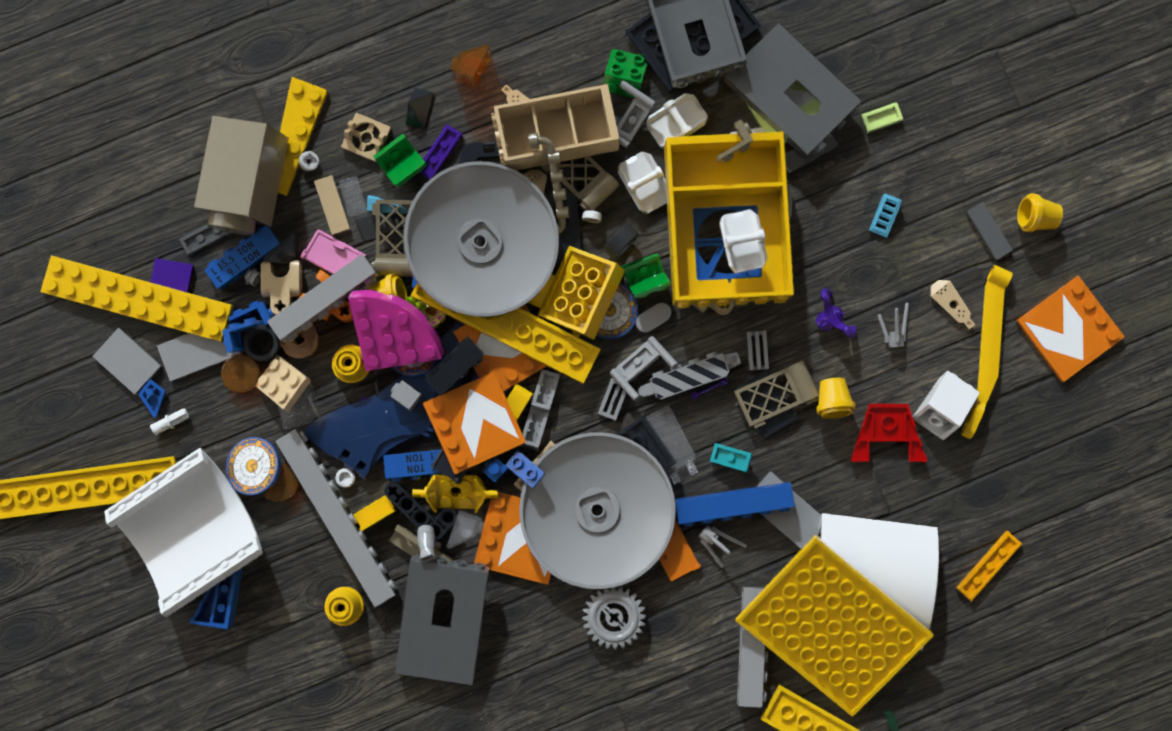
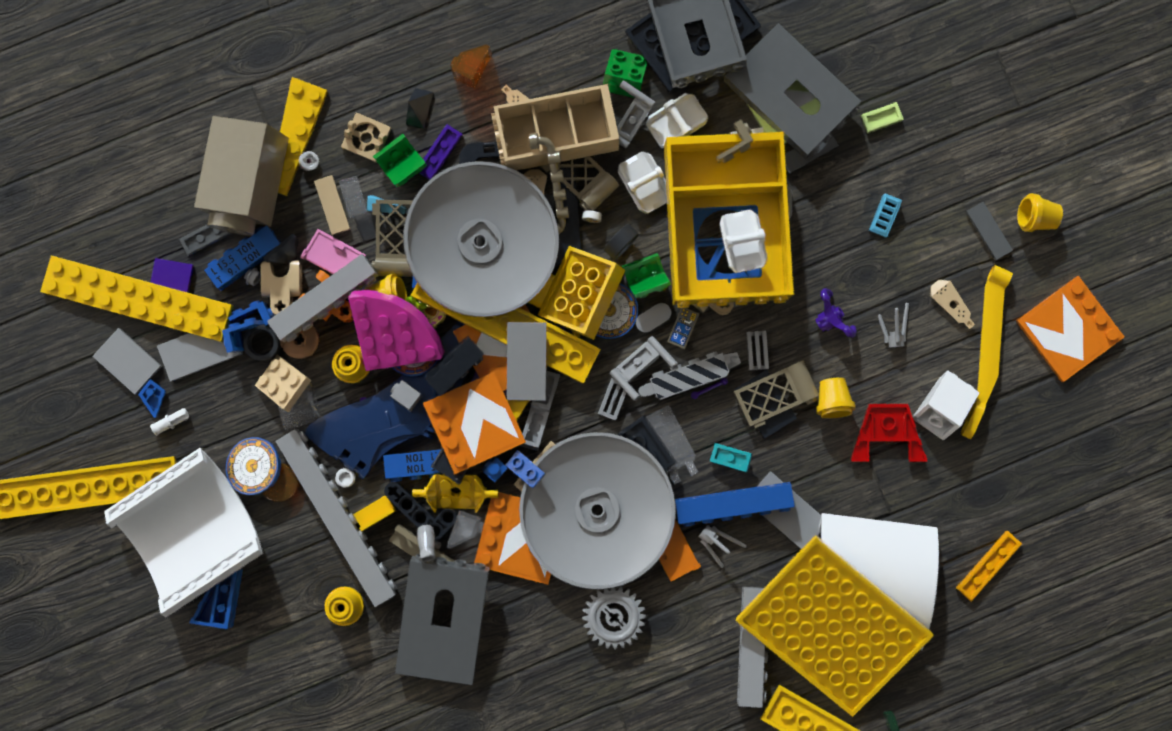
(240, 373): clear orange tile -> none
(526, 361): none -> light grey tile
(683, 328): none -> tile

